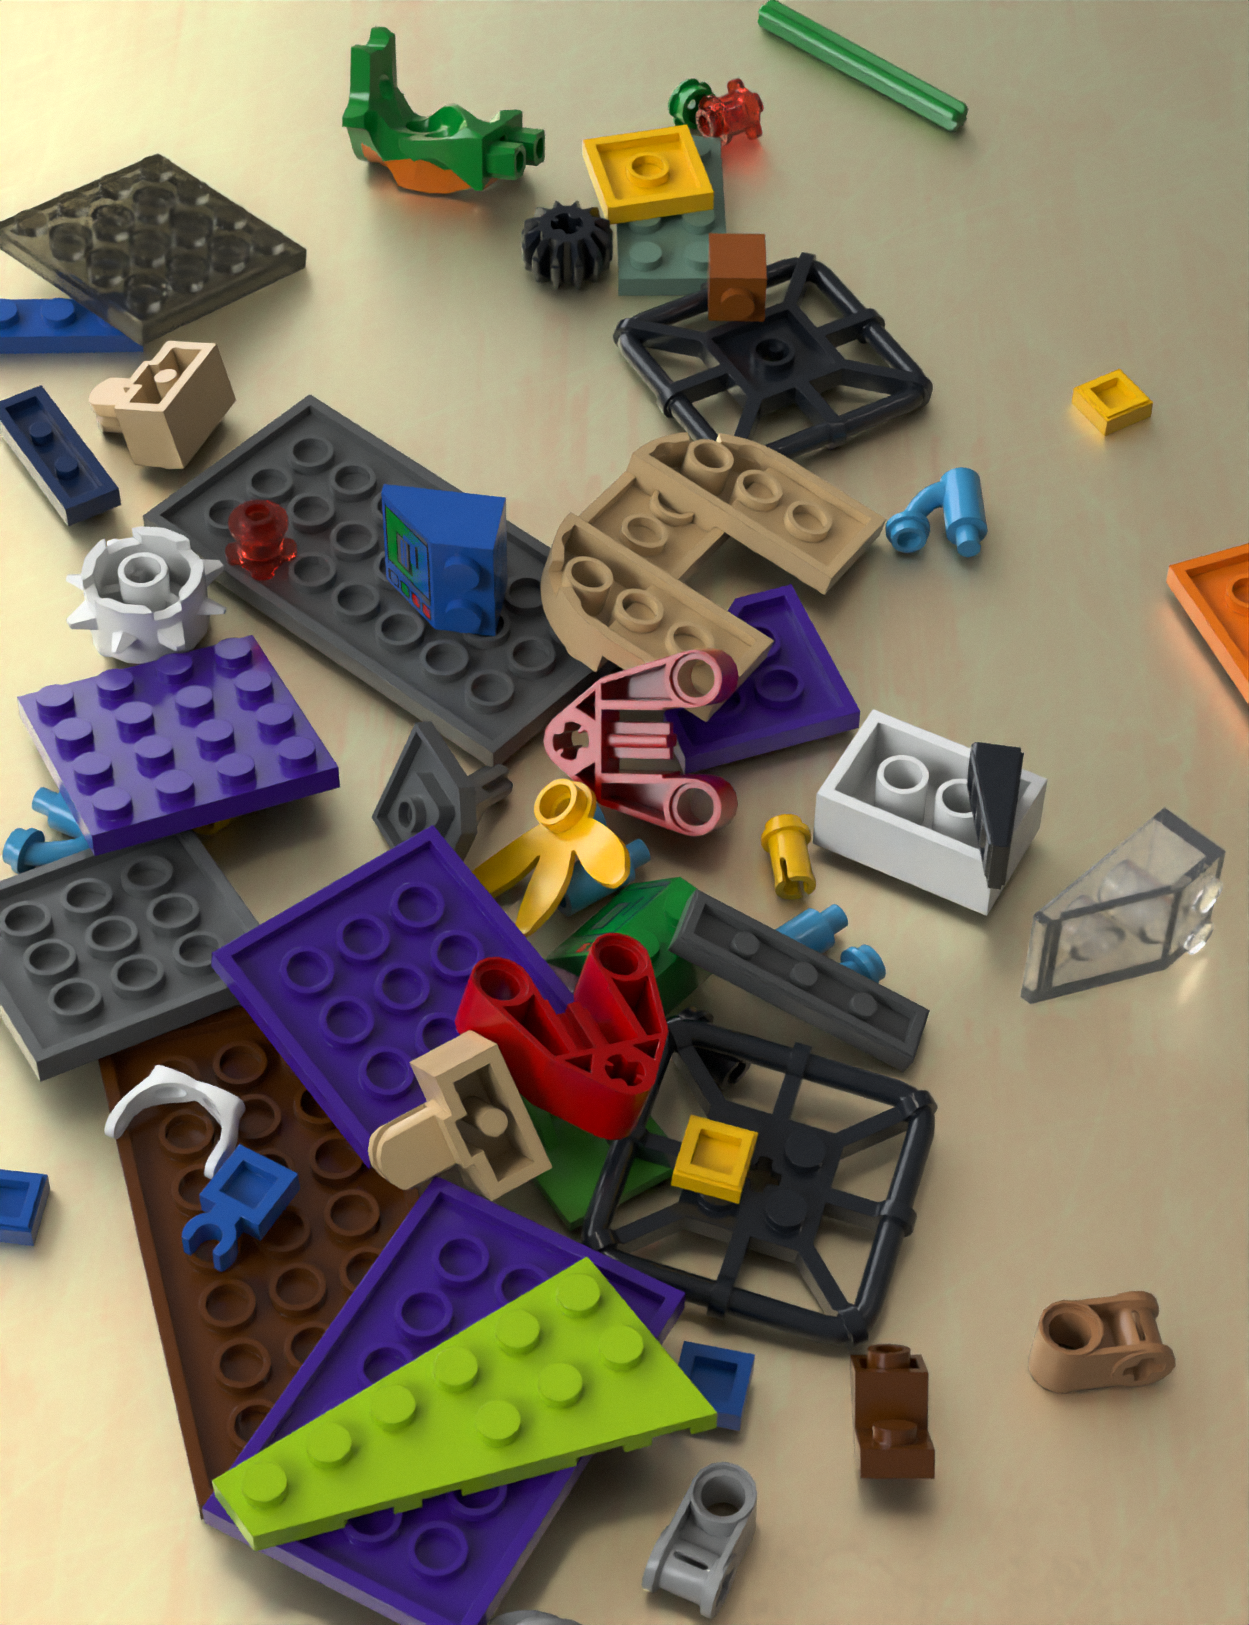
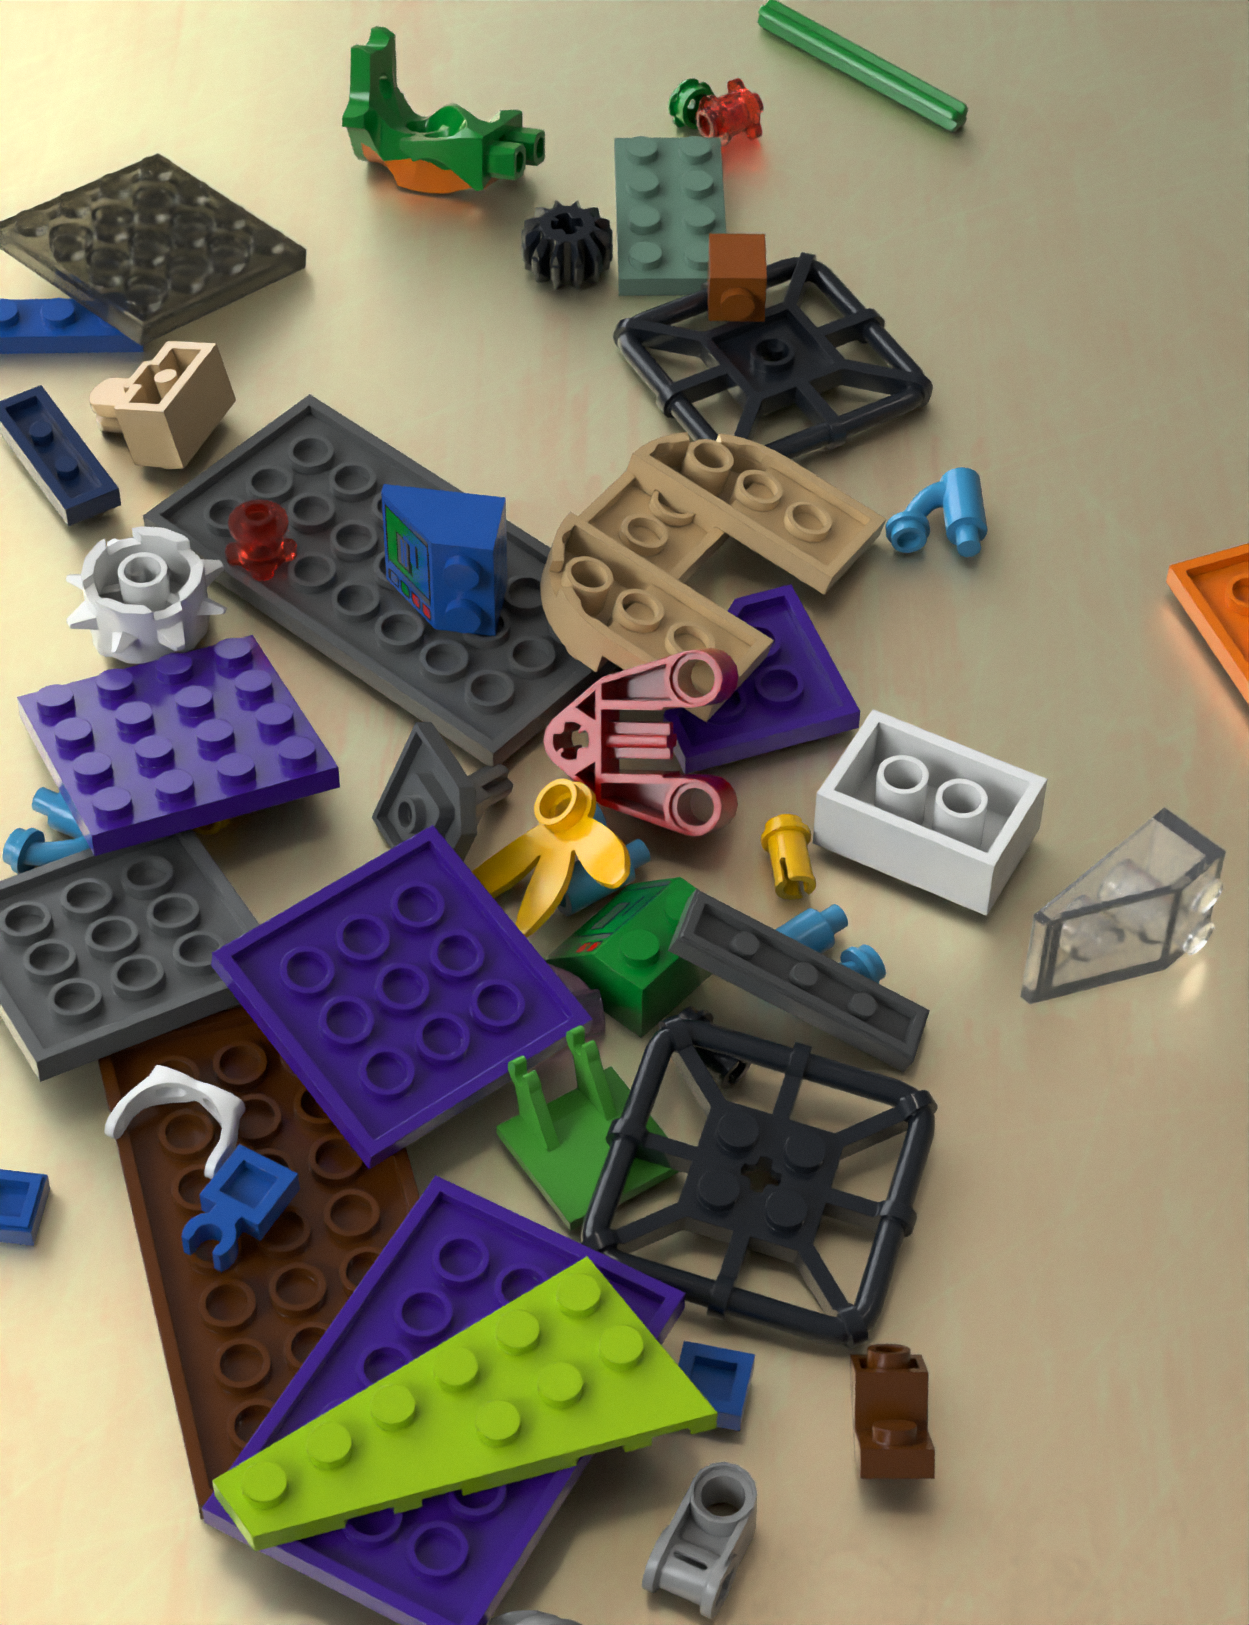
(468, 1122): tan brick -> none
(592, 1059): red connector -> none
(648, 174): yellow tile -> none
(714, 1159): yellow tile -> none
(993, 798): black slope -> none
(1111, 1341): medium nougat piece -> none
(1112, 402): yellow tile -> none

